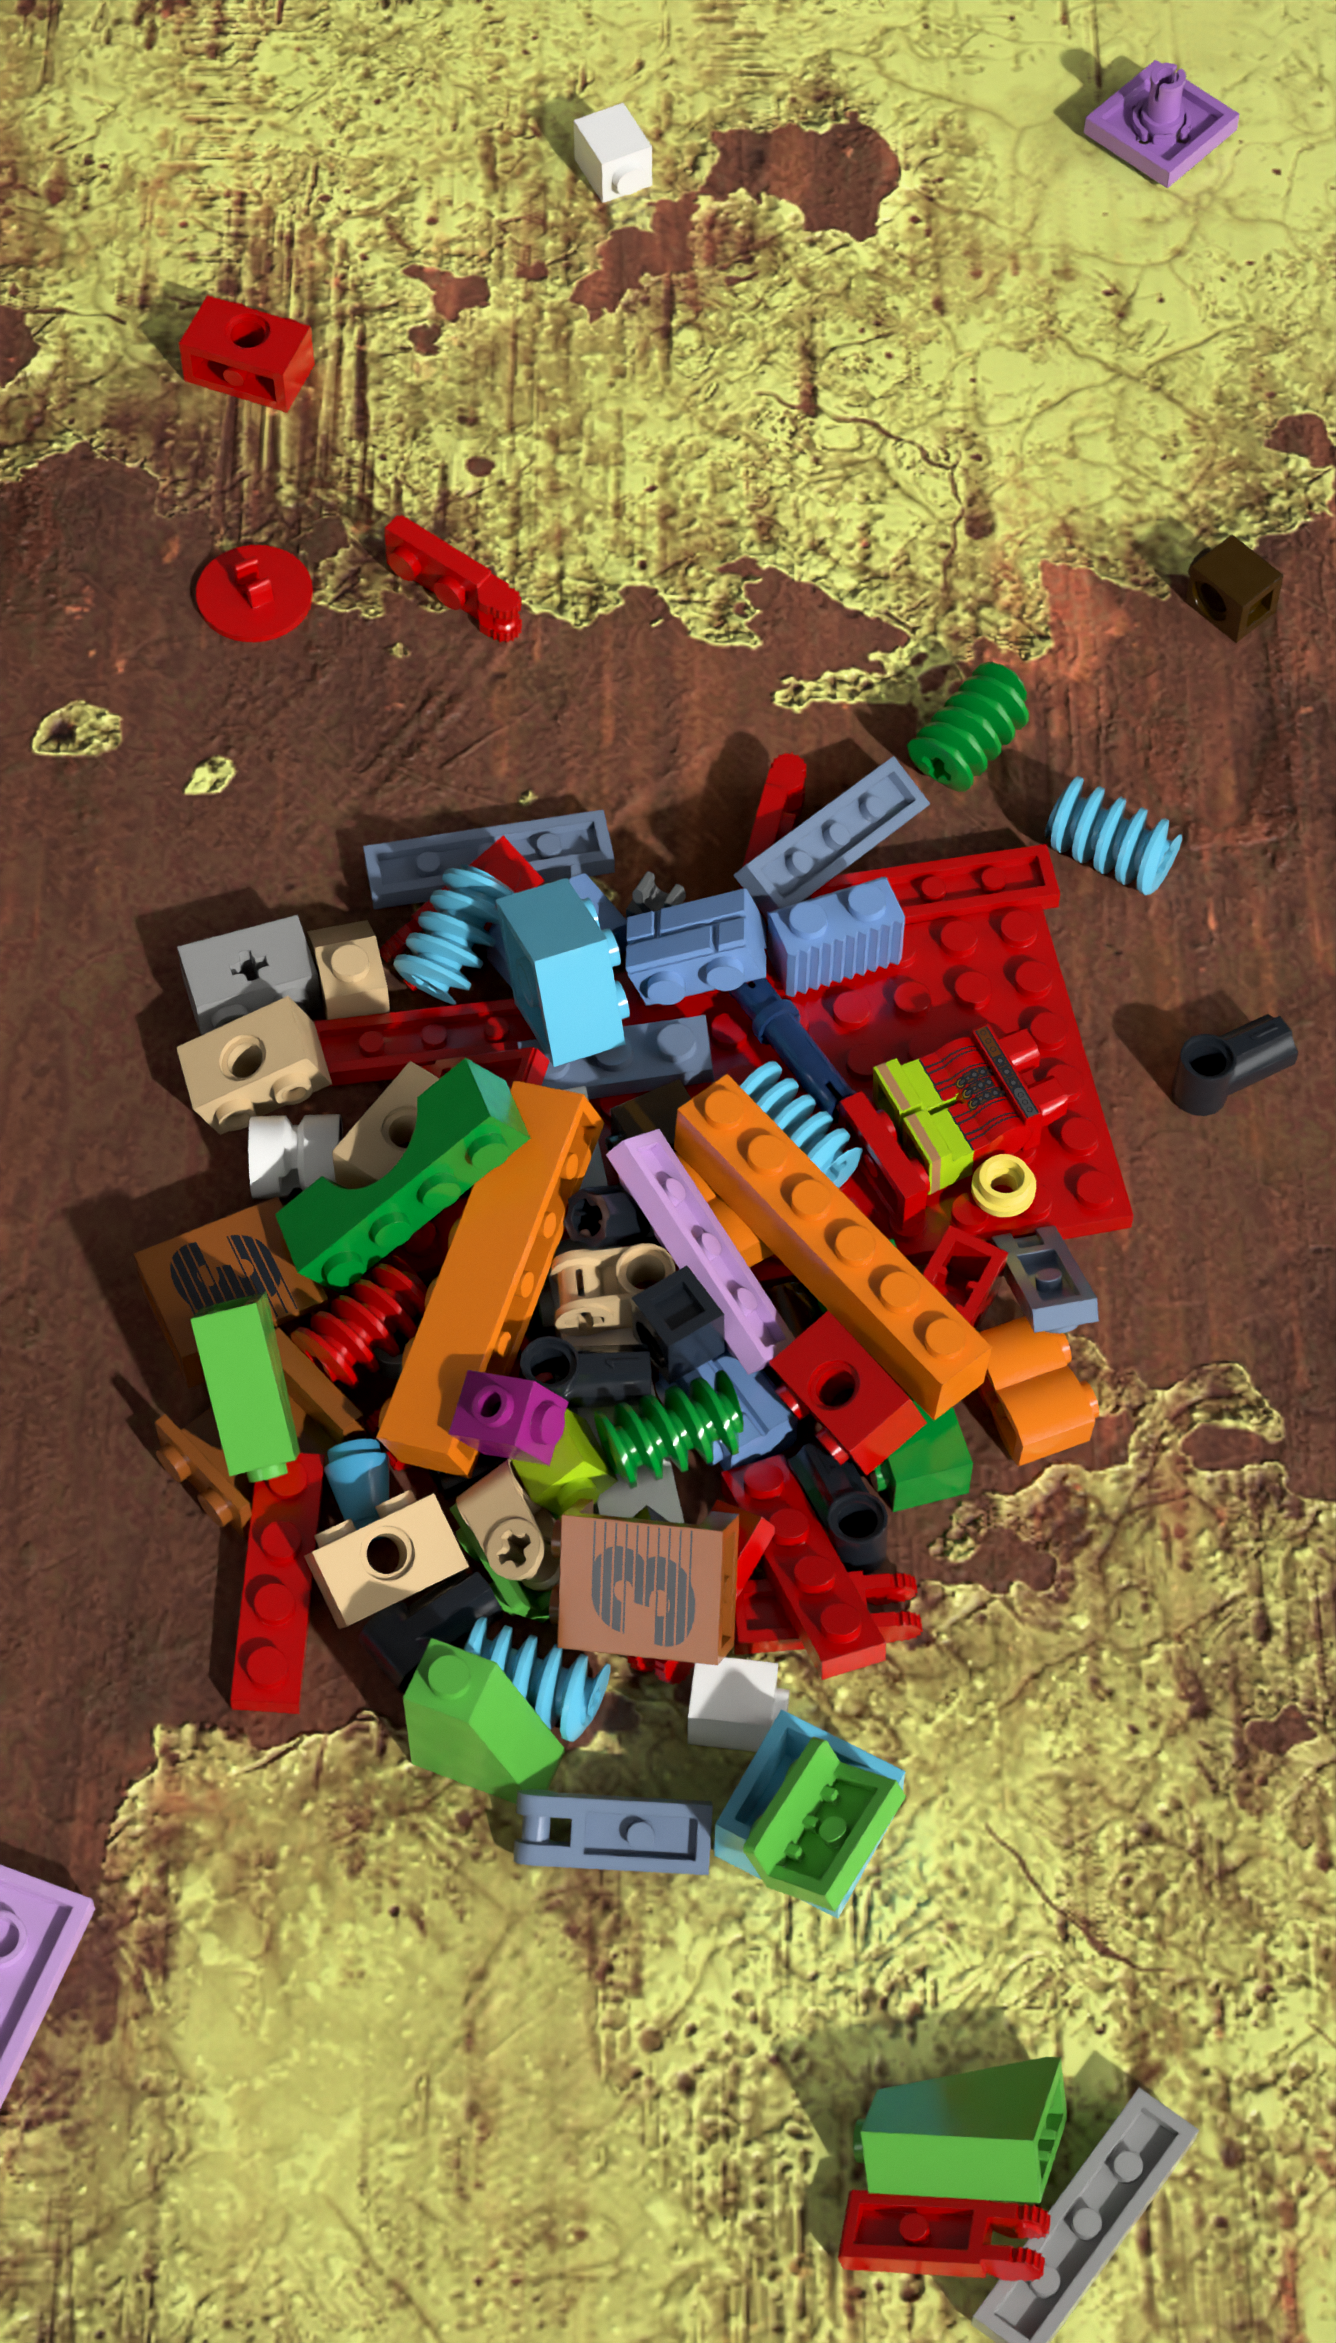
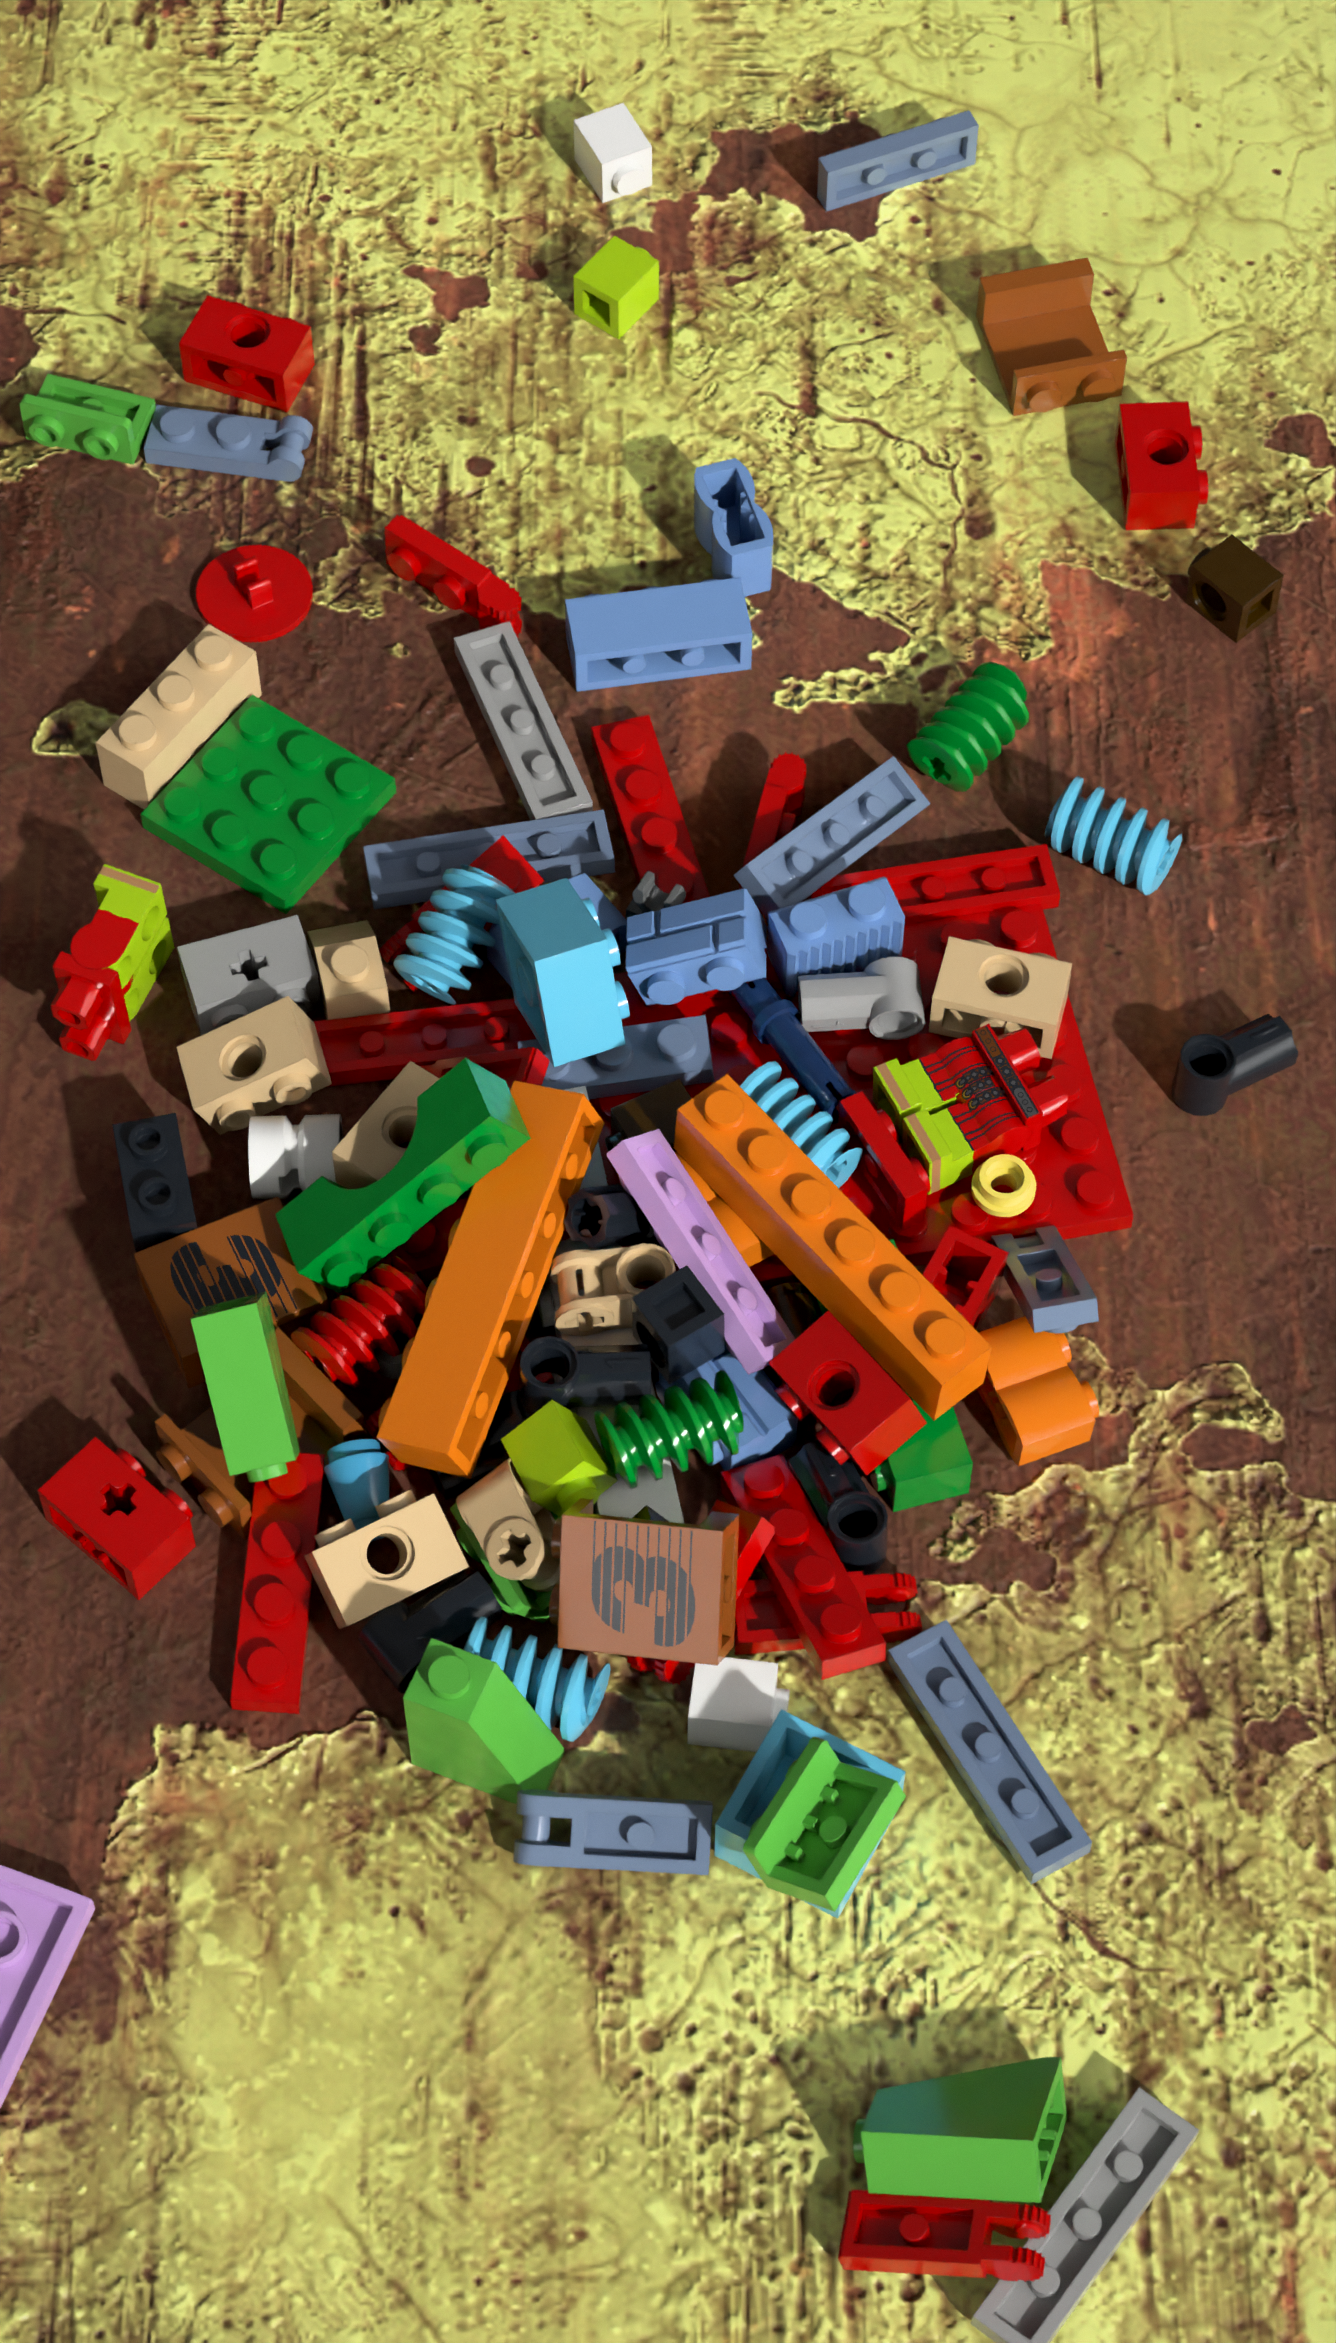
(87, 418): none -> bright green bracket
(111, 962): none -> hips
(118, 1516): none -> red brick
(154, 1179): none -> black brick
(177, 715): none -> tan brick
(228, 443): none -> sand blue plate
(268, 803): none -> green plate
(509, 1417): magenta brick -> none
(521, 723): none -> light grey plate
(616, 287): none -> lime brick
(647, 806): none -> red plate
(658, 634): none -> medium blue brick
(733, 525): none -> medium blue brick
(880, 998): none -> light grey piece
(897, 160): none -> sand blue plate
(975, 969): none -> tan brick
(989, 1752): none -> sand blue plate
(1047, 337): none -> dark orange panel
(1159, 466): none -> red brick
(1169, 112): medium lavender plate -> none

